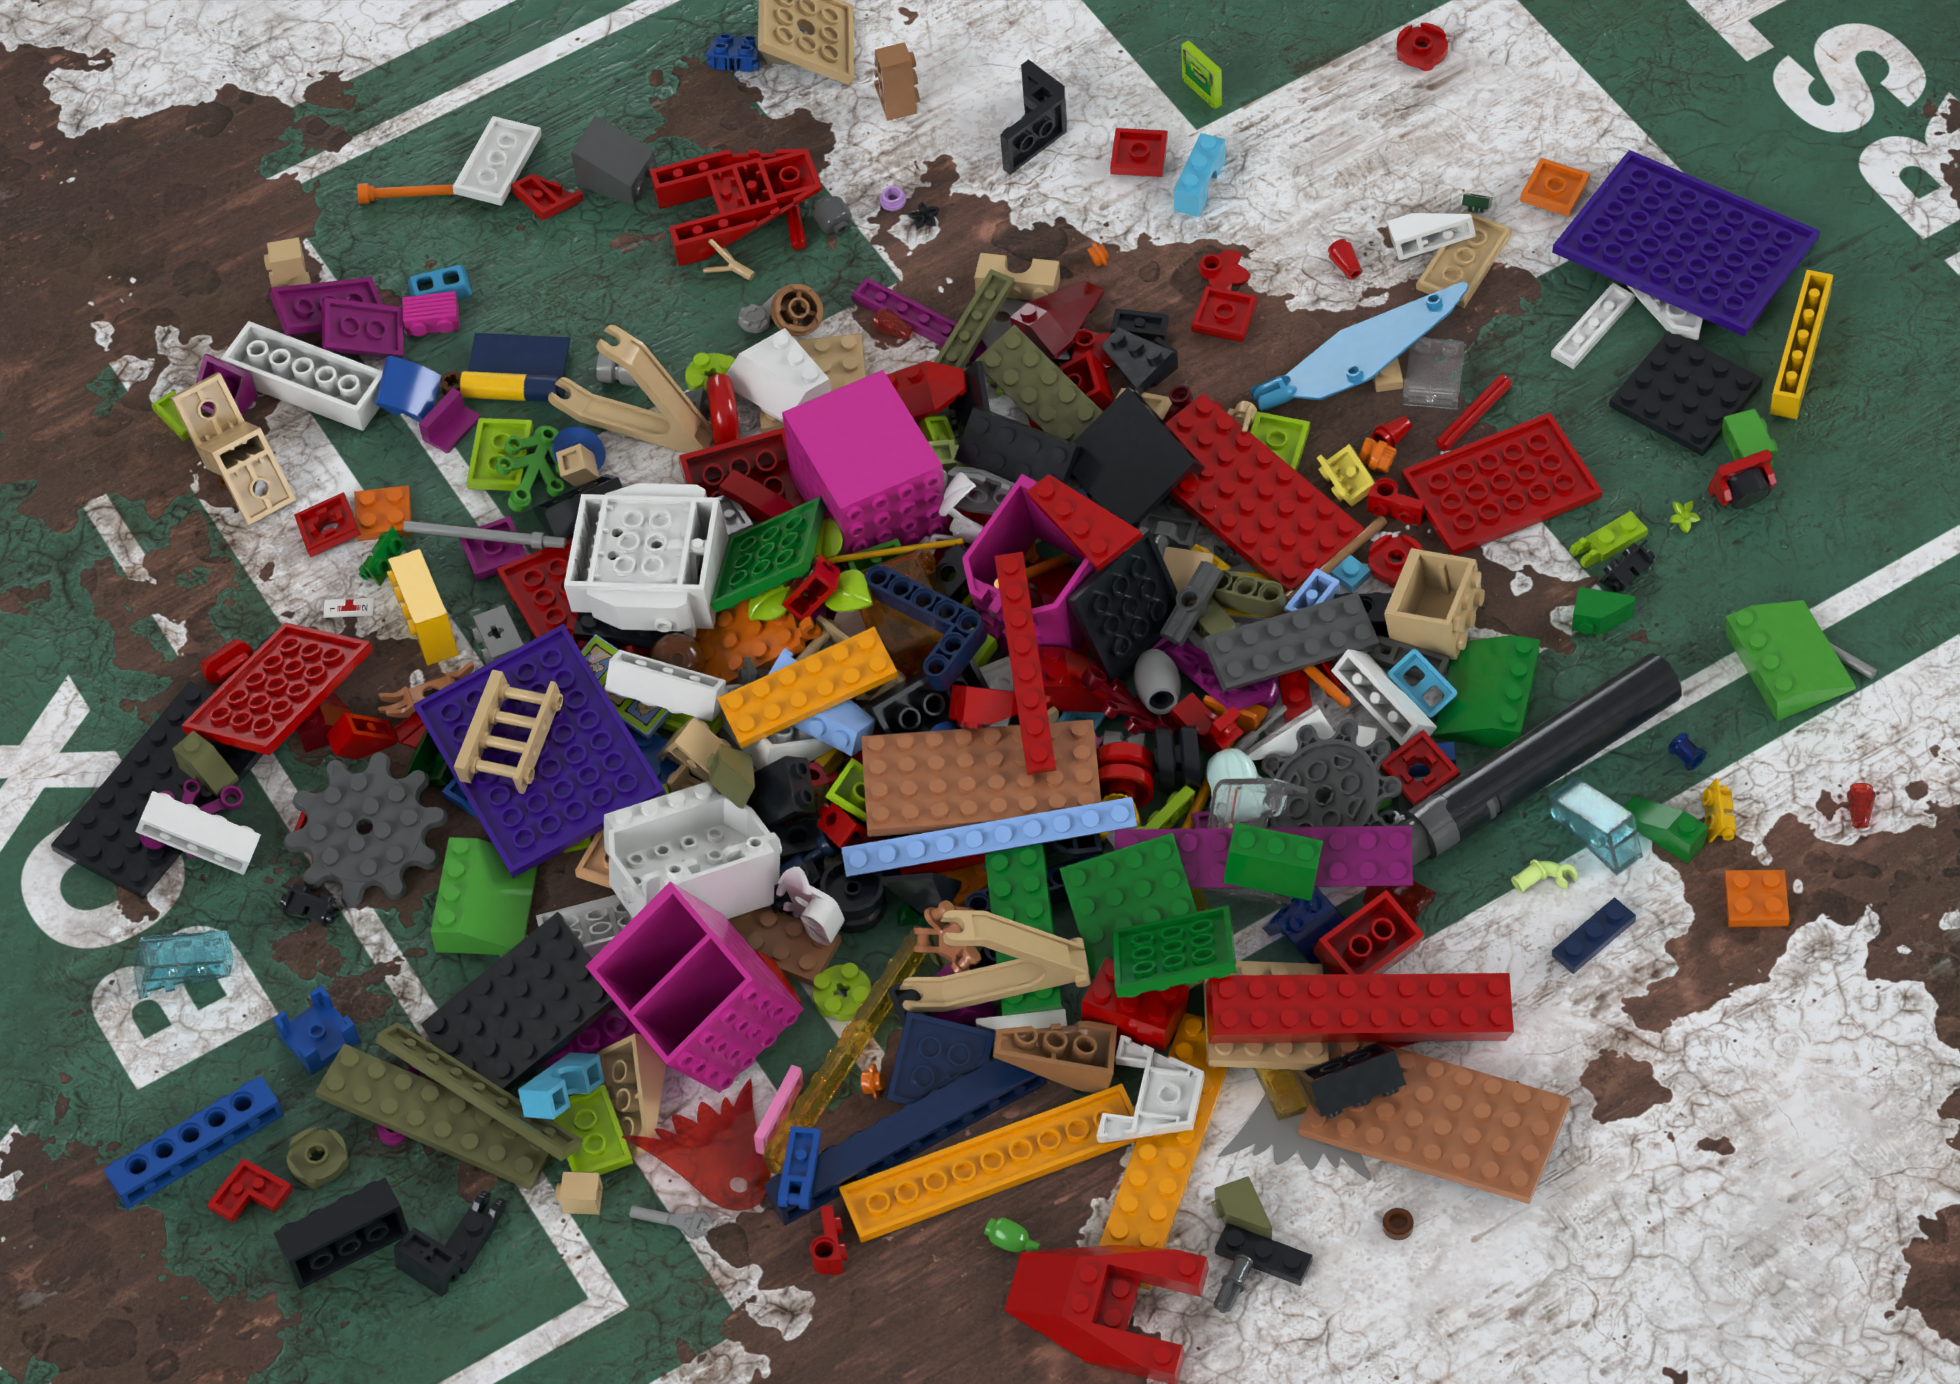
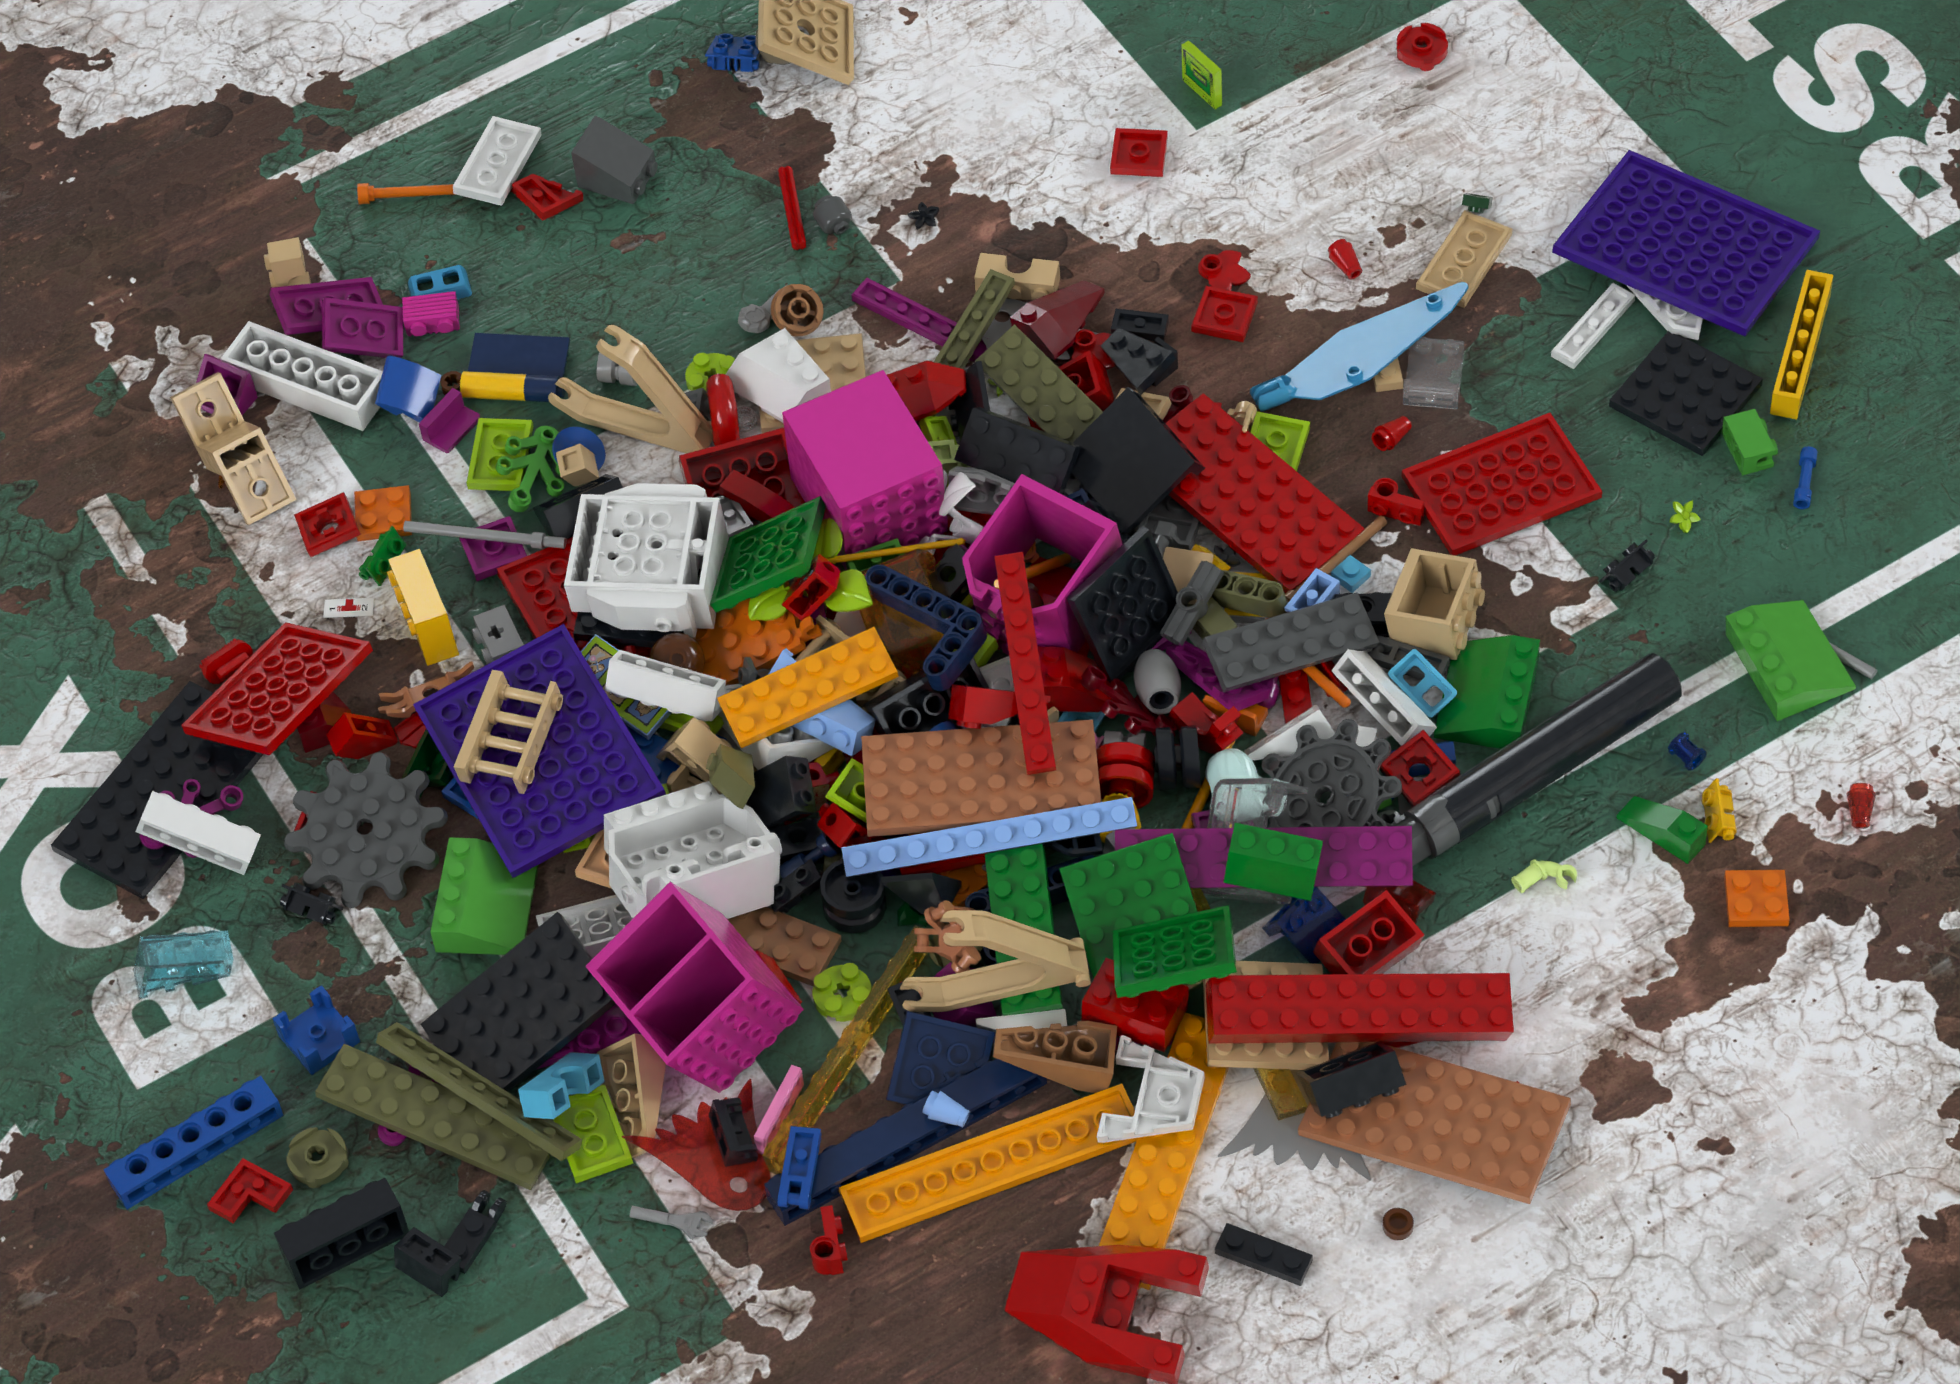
(167, 412): lime tile -> none
(204, 763): olive slope -> none
(580, 1193): tan brick -> none
(731, 1132): none -> black hinge
(733, 265): tan plant -> none
(747, 191): red wedge -> none
(818, 913): white piece -> none
(872, 1081): orange plate -> none
(891, 324): clear red cone -> none
(892, 198): lavender plate -> none
(896, 81): medium nougat wedge -> none
(945, 1109): none -> light blue cone
(1009, 1236): bright green plant -> none
(1043, 119): black bracket -> none
(1084, 523): red wing -> none
(1098, 254): orange plate -> none
(1176, 807): lime plate -> none
(1202, 165): medium azure arch -> none
(1233, 1283): dark grey axle -> none
(1240, 1206): olive slope -> none
(1249, 739): light grey piece -> none
(1347, 474): light yellow bracket -> none
(1377, 455): orange piece -> none
(1381, 553): red plate -> none
(1428, 231): white slope -> none
(1473, 412): red axle -> none
(1555, 187): orange plate -> none
(1593, 935): dark blue plate -> none
(1598, 824): clear light blue wedge -> none
(1601, 610): green slope -> none
(1609, 539): lime hinge -> none
(1743, 480): piece -> none
(1807, 462): none -> blue bar

